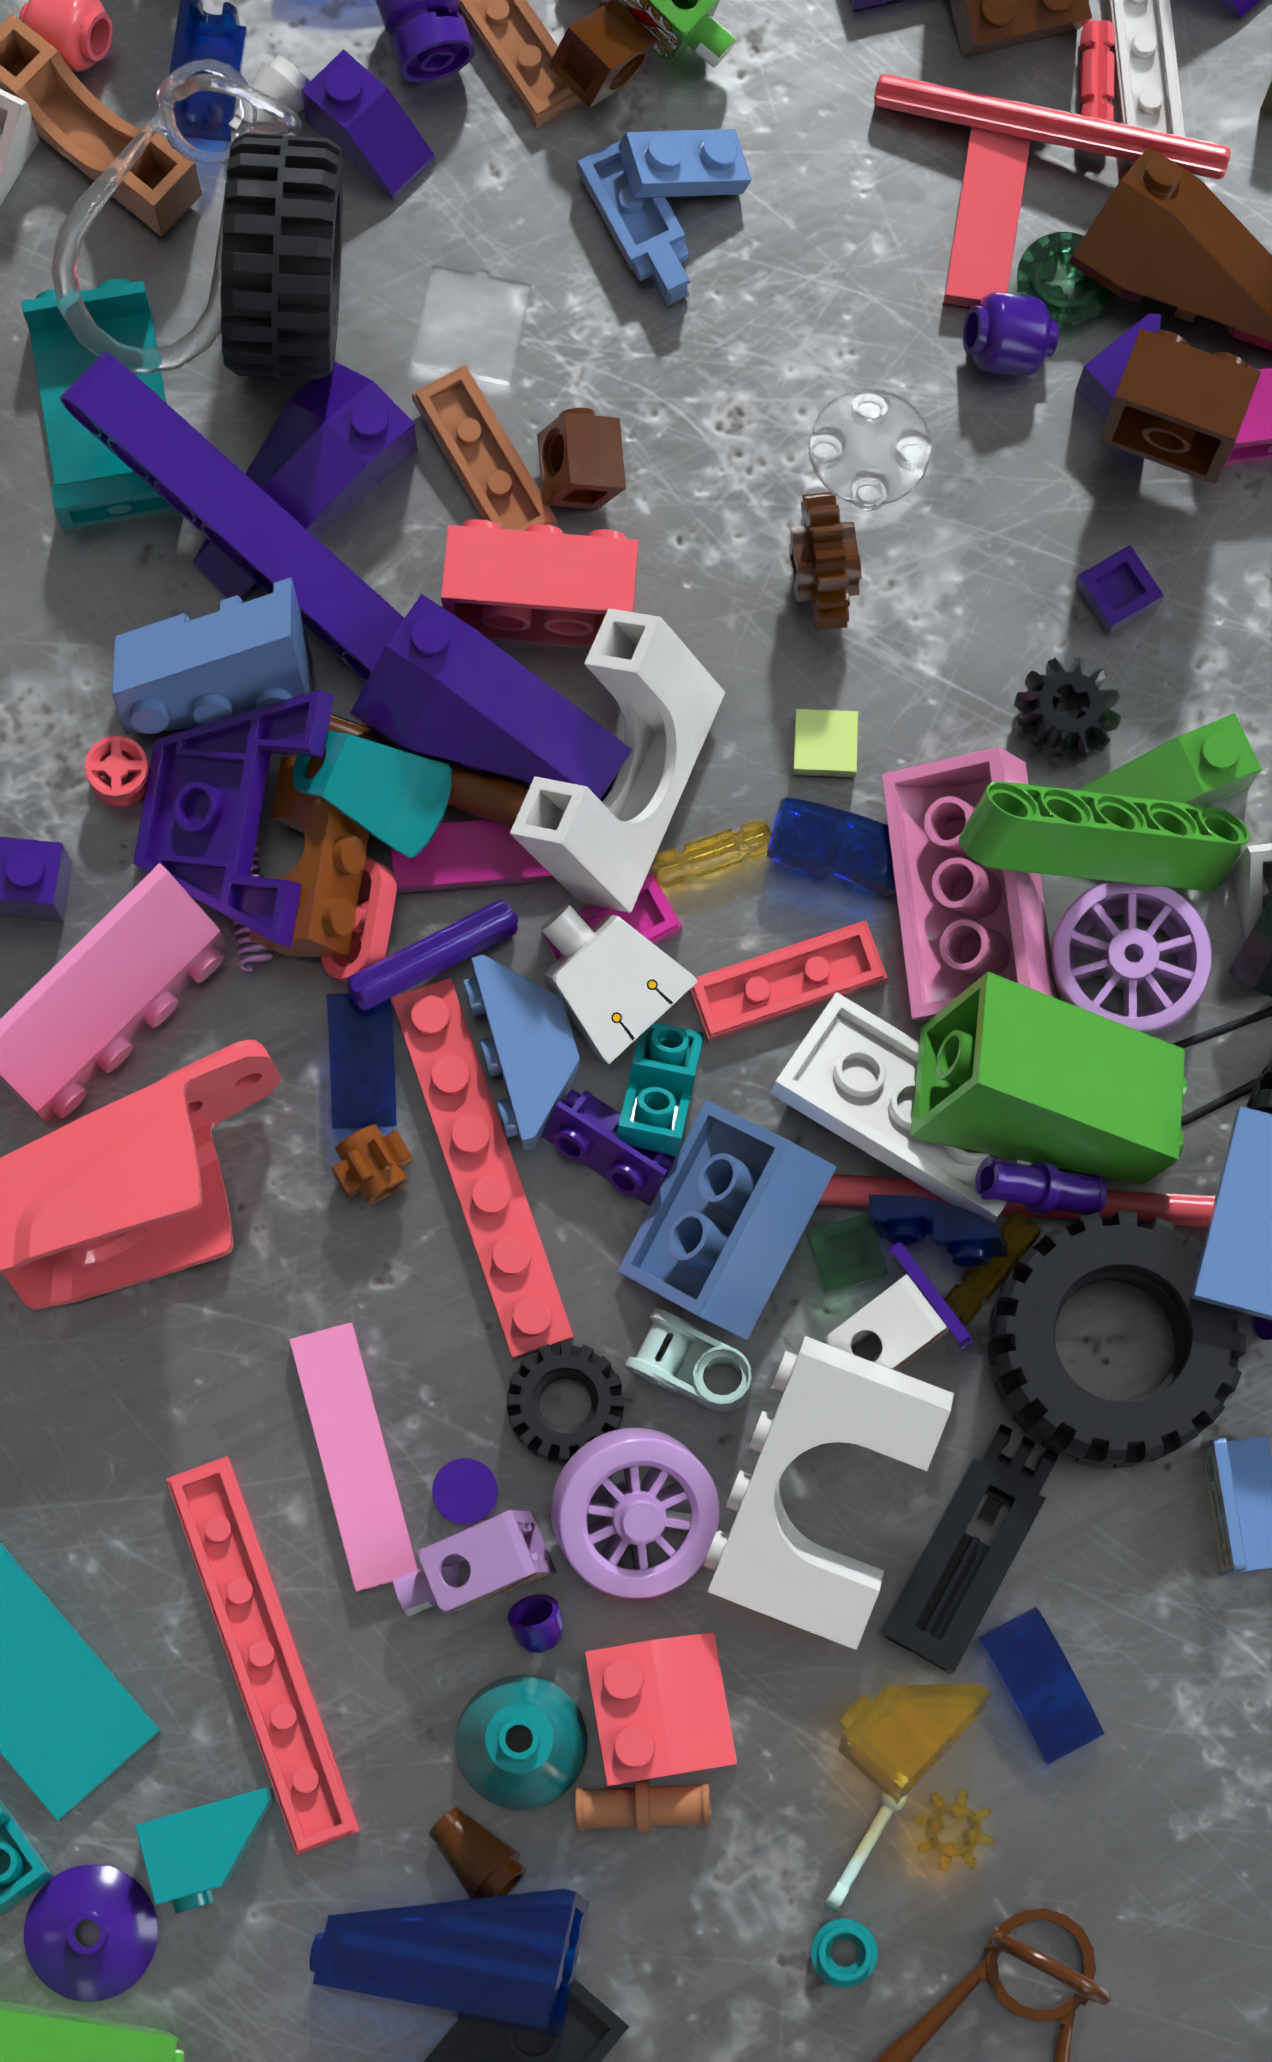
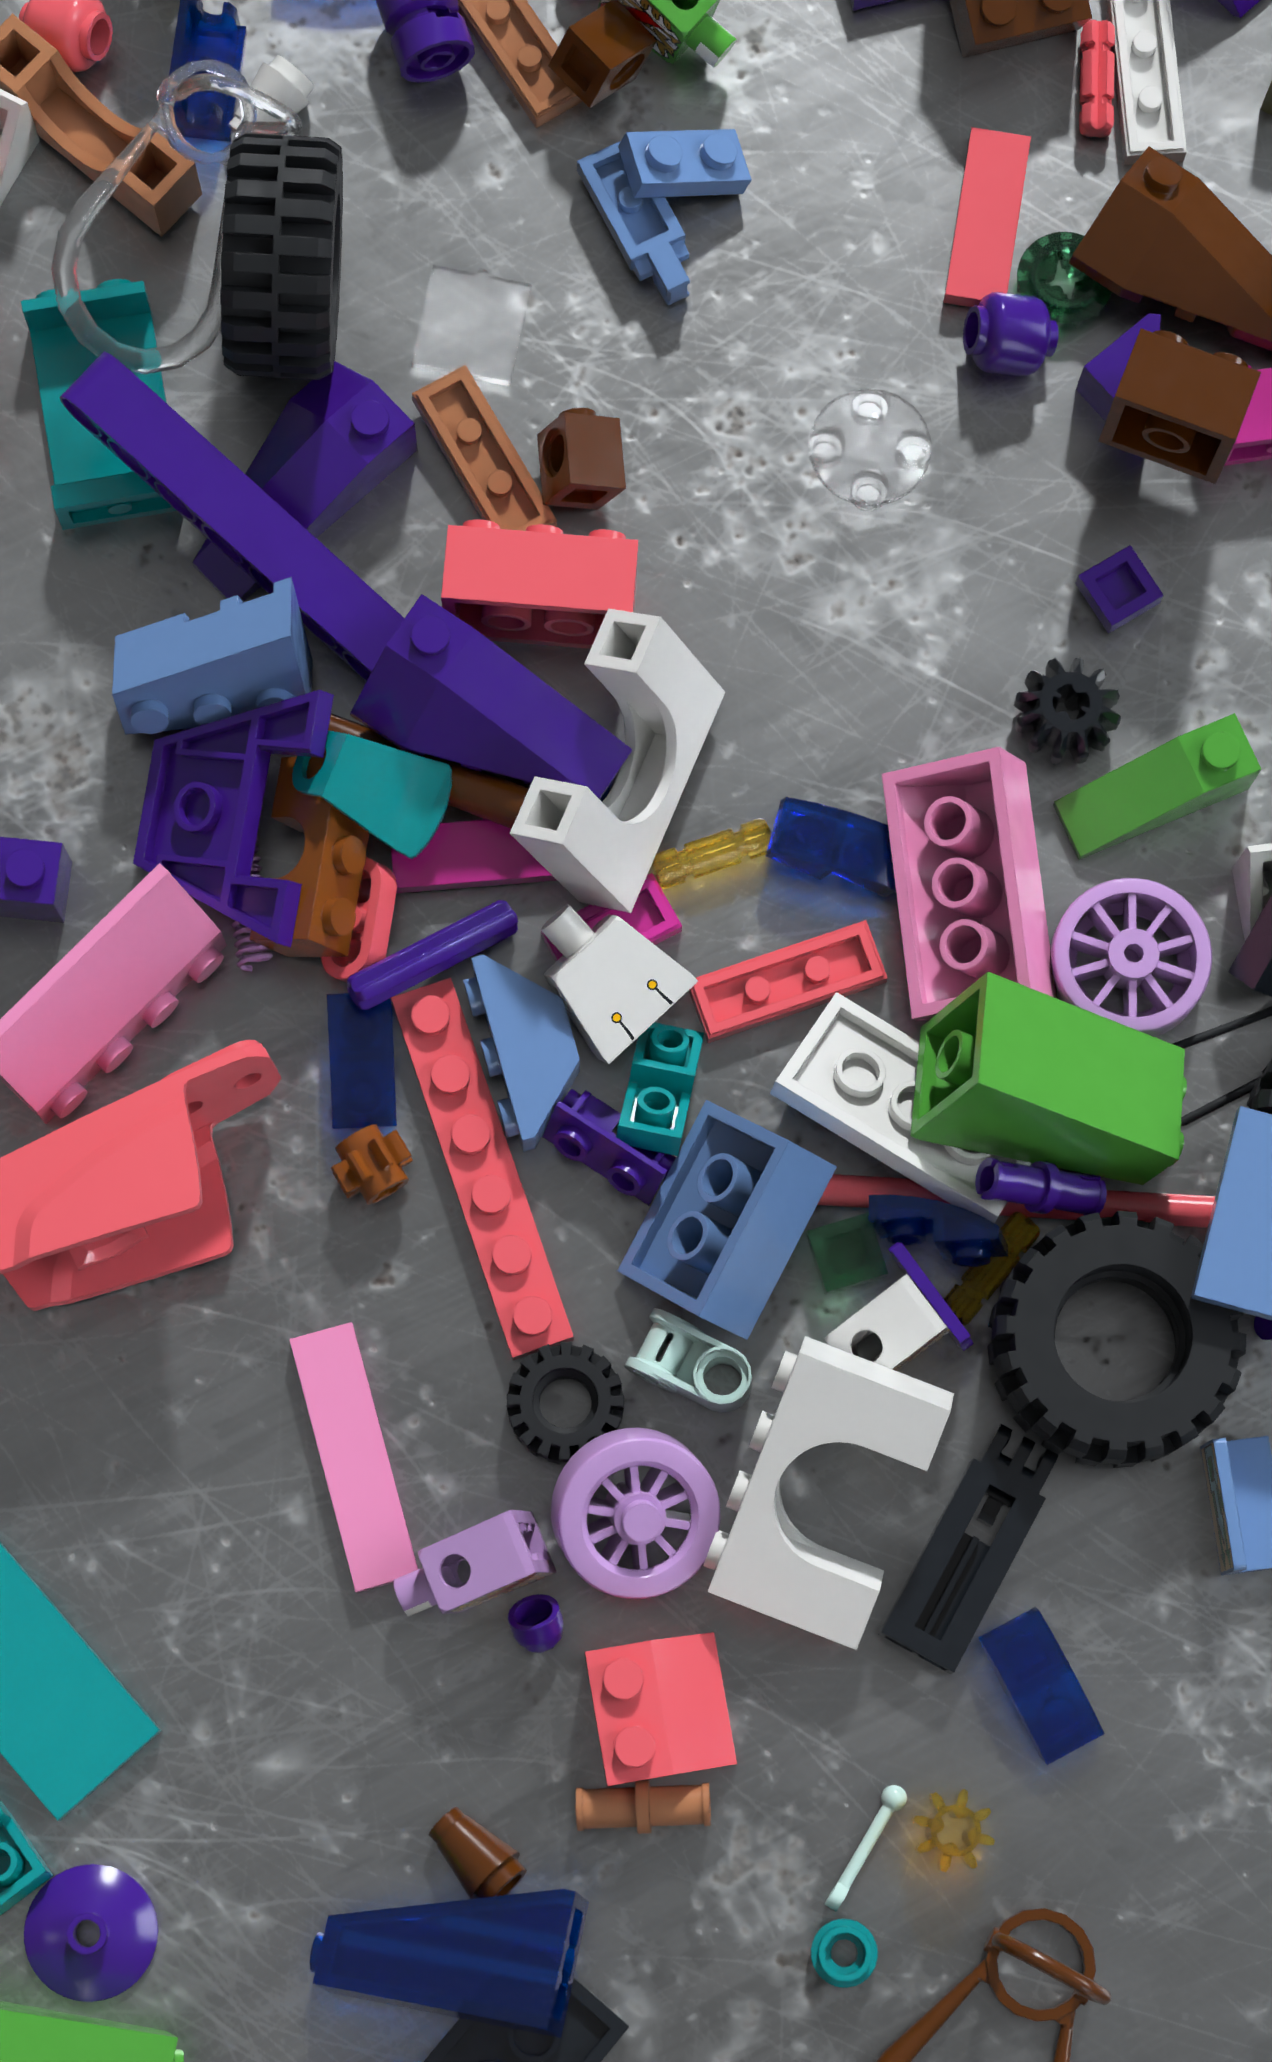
(116, 758): coral wheel -> none
(200, 1847): teal slope -> none
(263, 1655): coral tile -> none
(367, 123): dark purple slope -> none
(465, 1491): dark purple tile -> none
(526, 1777): teal cone -> none
(825, 561): reddish brown gear -> none
(825, 743): yellowish green tile -> none
(907, 1731): clear yellow slope -> none
(1047, 125): coral axle -> none
(1103, 836): bright green beam -> none

